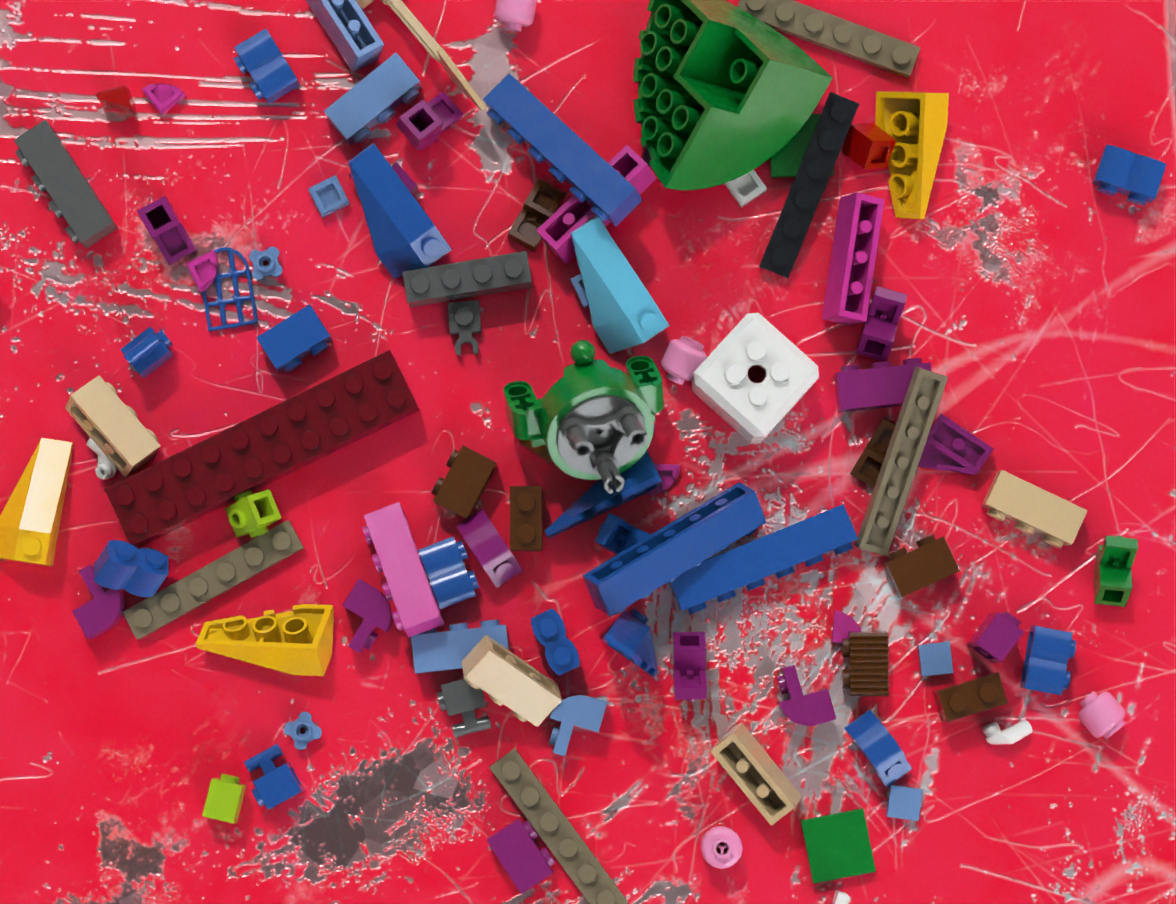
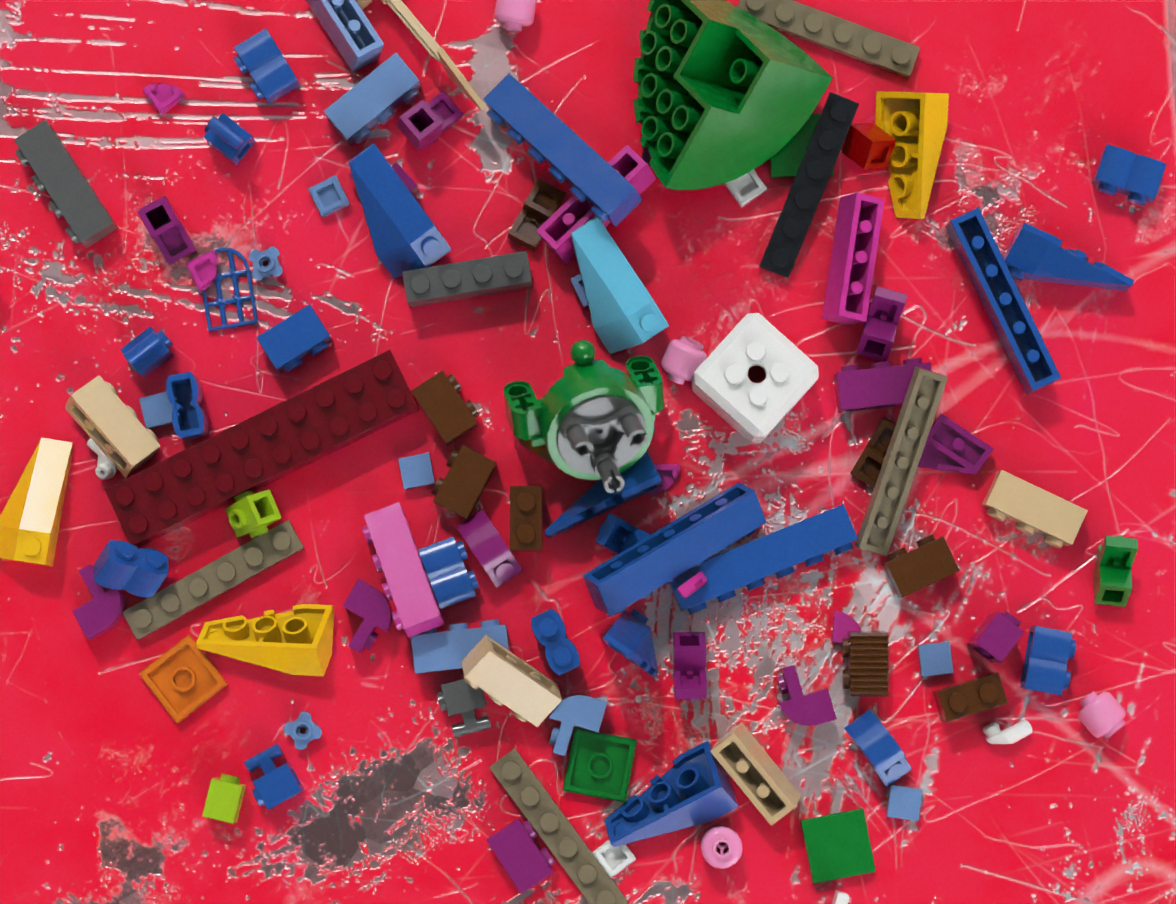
(118, 98): red slope -> none
(156, 410): none -> medium blue tile
(183, 679): none -> orange tile
(187, 398): none -> blue brick
(228, 138): none -> blue brick
(416, 471): none -> medium blue tile
(445, 407): none -> reddish brown brick
(465, 321): dark grey plate -> none
(599, 765): none -> green tile
(613, 858): none -> white tile
(683, 797): none -> blue wedge
(692, 585): none -> dark pink tile
(1002, 301): none -> blue brick
(1040, 258): none -> blue wedge

